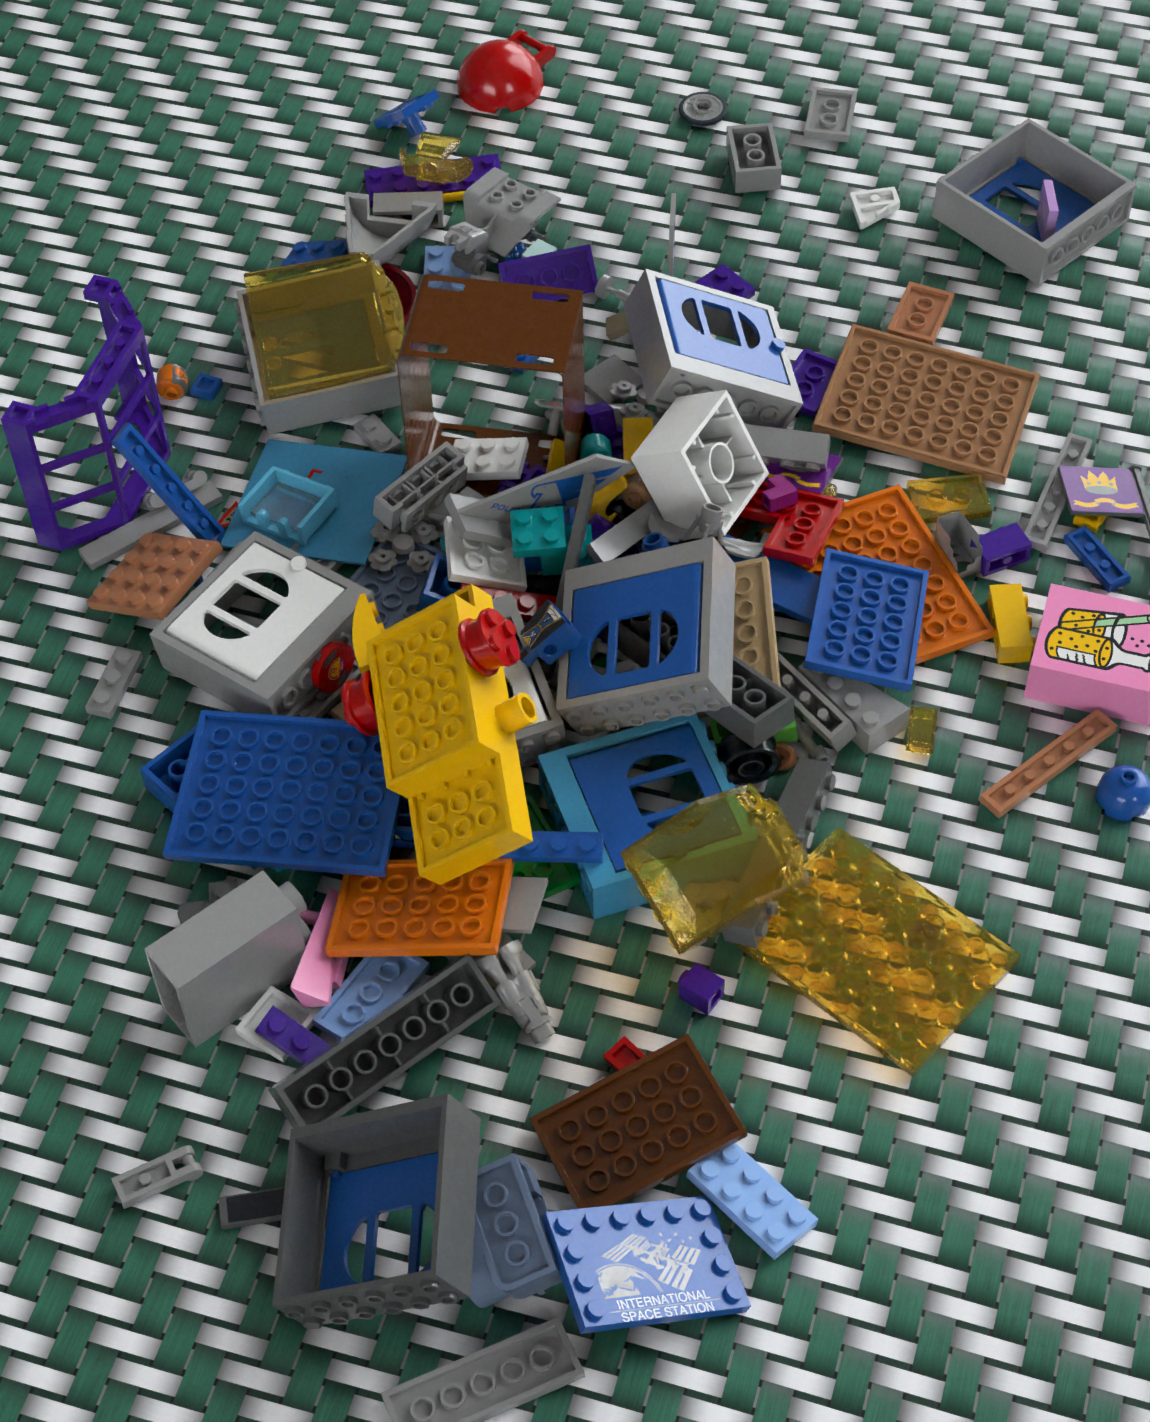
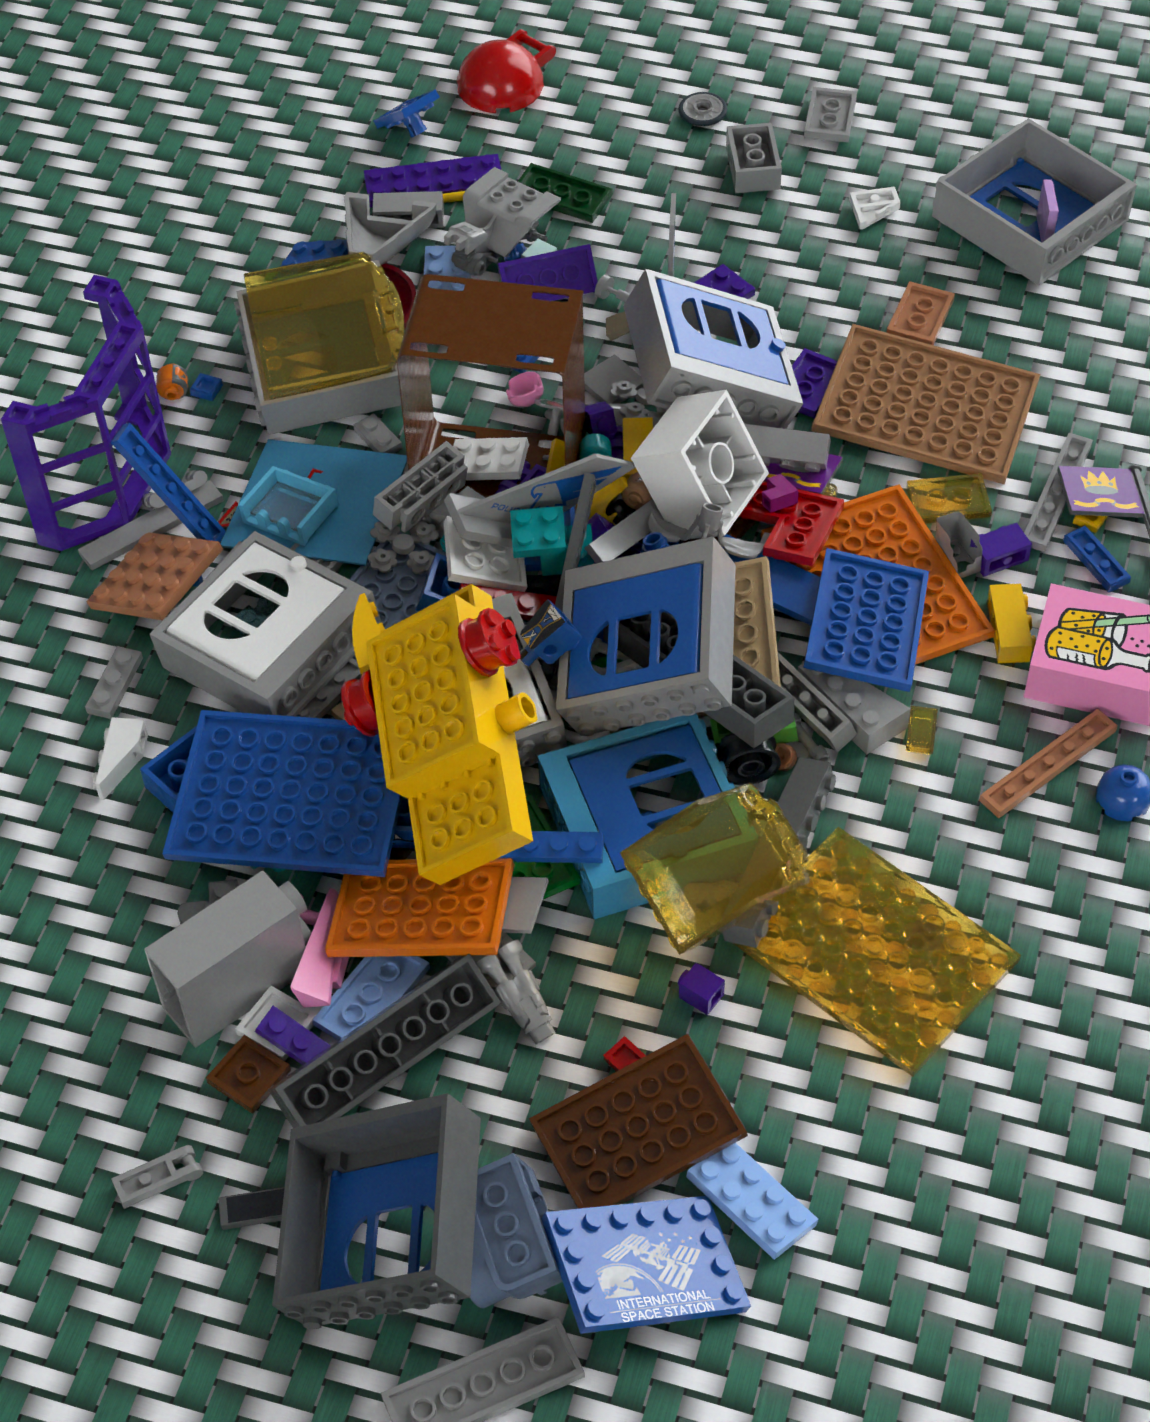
(123, 749): none -> white slope
(248, 1073): none -> reddish brown plate
(256, 615): none -> clear light blue plate
(333, 667): red tile -> none
(431, 160): clear yellow piece -> none
(525, 389): none -> bright pink hair
(578, 196): none -> dark green tile

